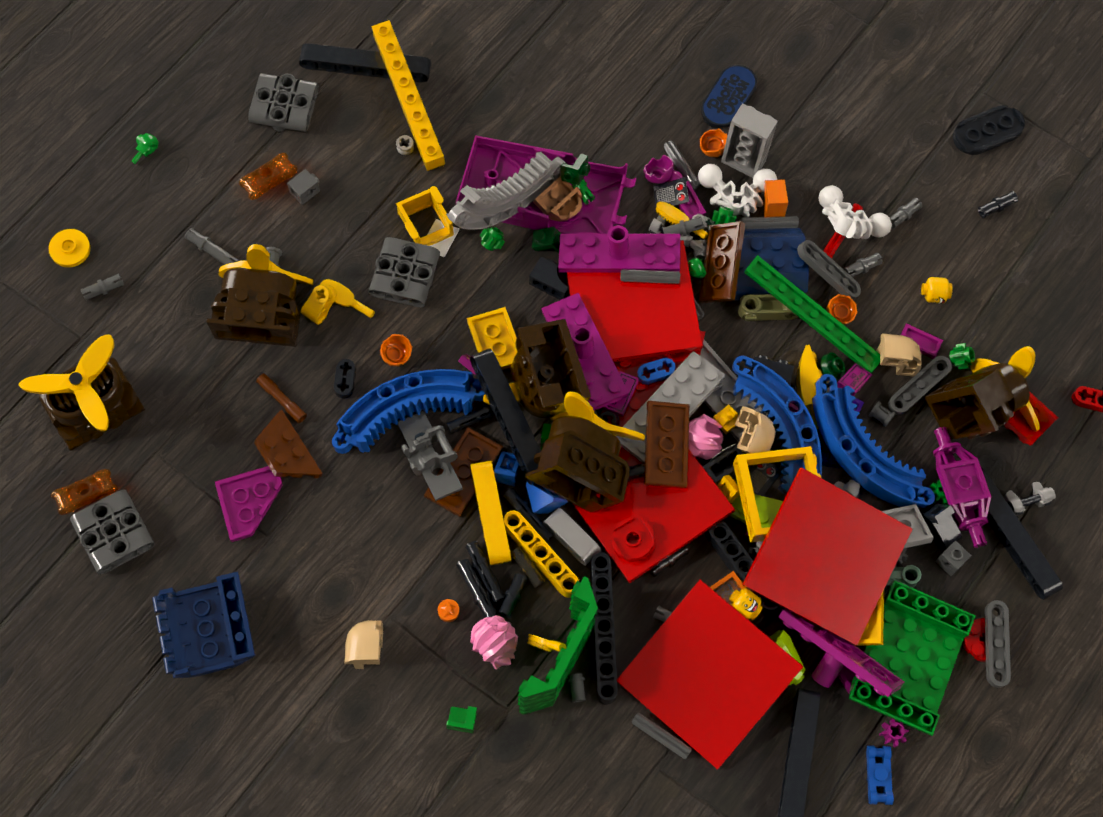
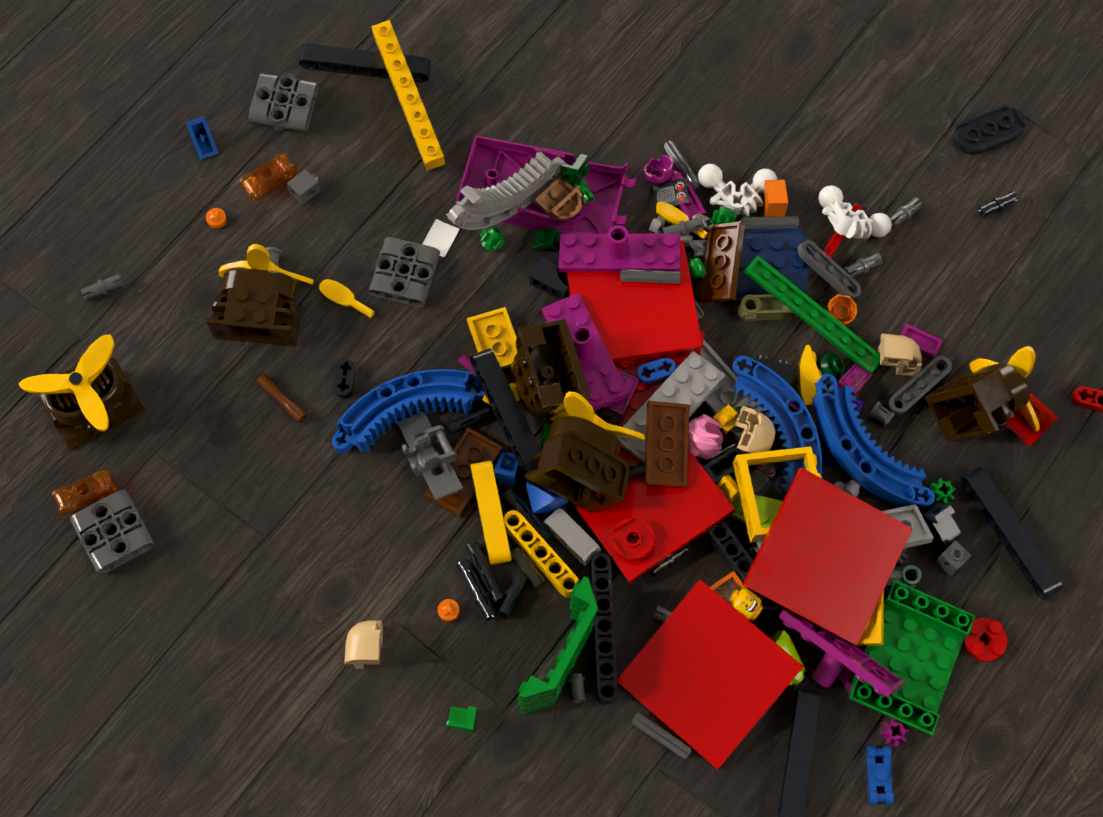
(69, 248): yellow piece -> none
(146, 145): green piece -> none
(201, 138): none -> blue slope
(204, 627): dark blue slope -> none
(205, 244): dark grey pin -> none
(216, 218): none -> orange tile
(247, 500): magenta plate -> none
(285, 450): reddish brown wing -> none
(318, 305): yellow piece -> none
(396, 350): orange hair -> none
(406, 140): light grey bush -> none
(422, 201): yellow piece -> none
(494, 640): bright pink hair -> none
(545, 644): yellow piece -> none
(713, 142): orange hair -> none
(726, 96): tile -> none
(748, 140): light grey brick -> none
(936, 290): yellow head -> none
(962, 356): green gear -> none
(963, 485): magenta plate -> none
(997, 644): dark grey plate -> none
(1040, 497): light grey piece -> none

